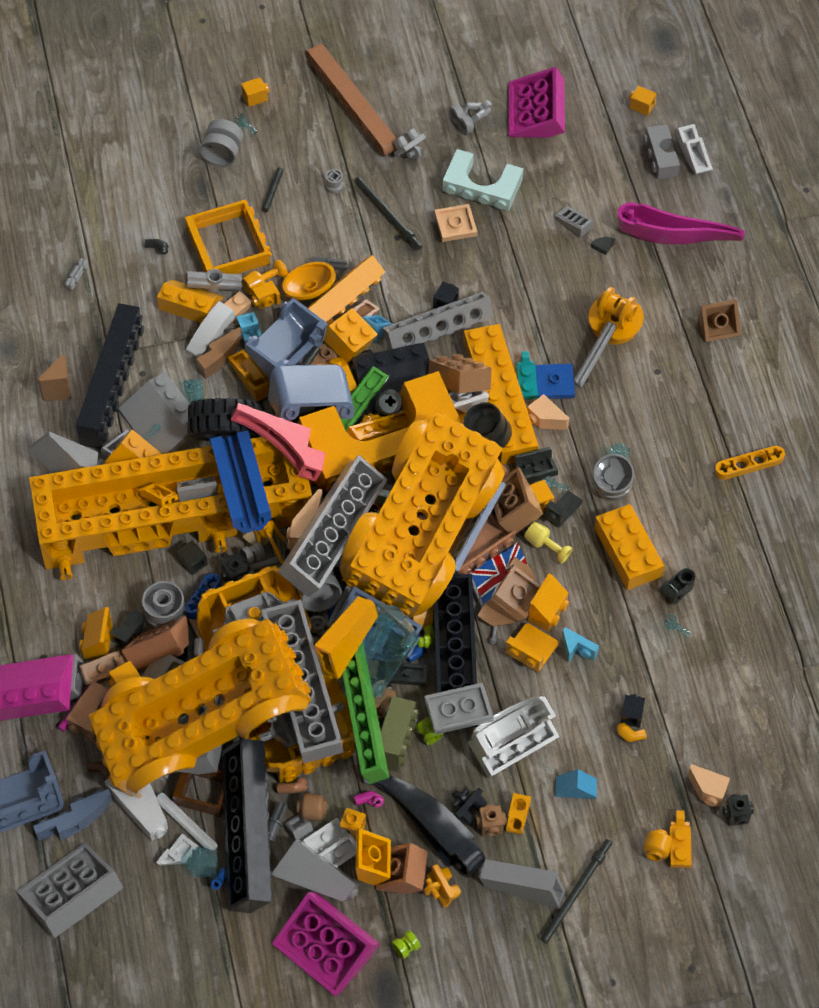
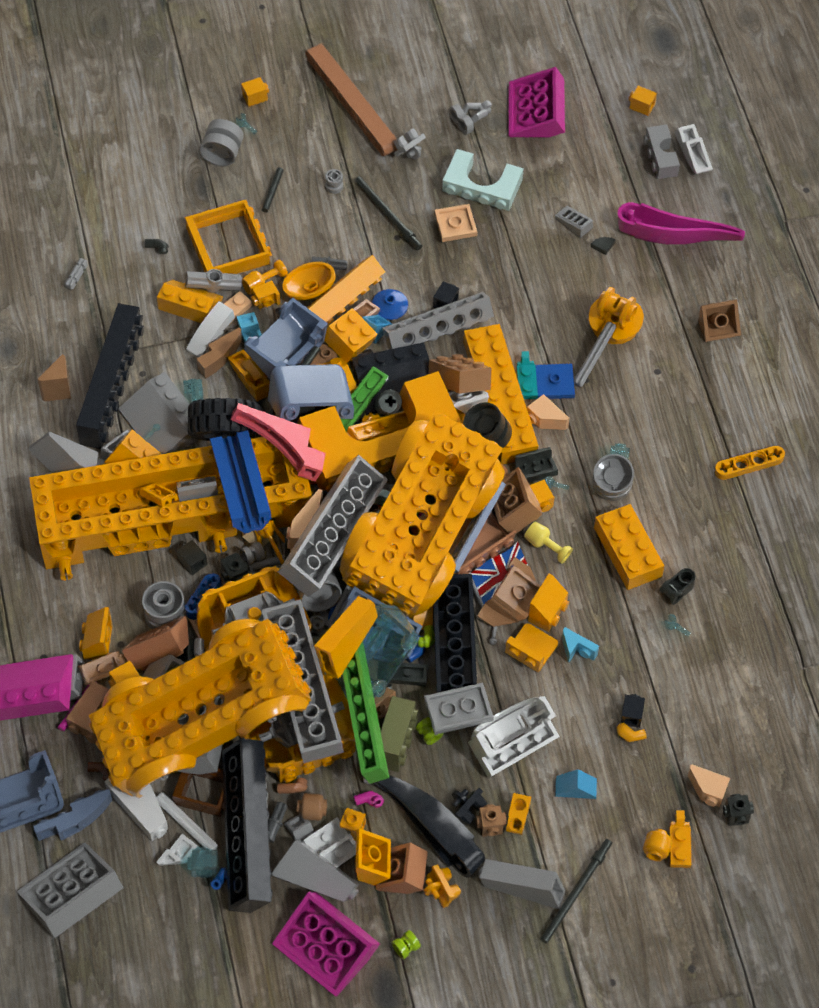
(129, 629): pearl dark grey leg -> none
(394, 309): none -> blue dish
(563, 509): pearl dark grey bracket -> none

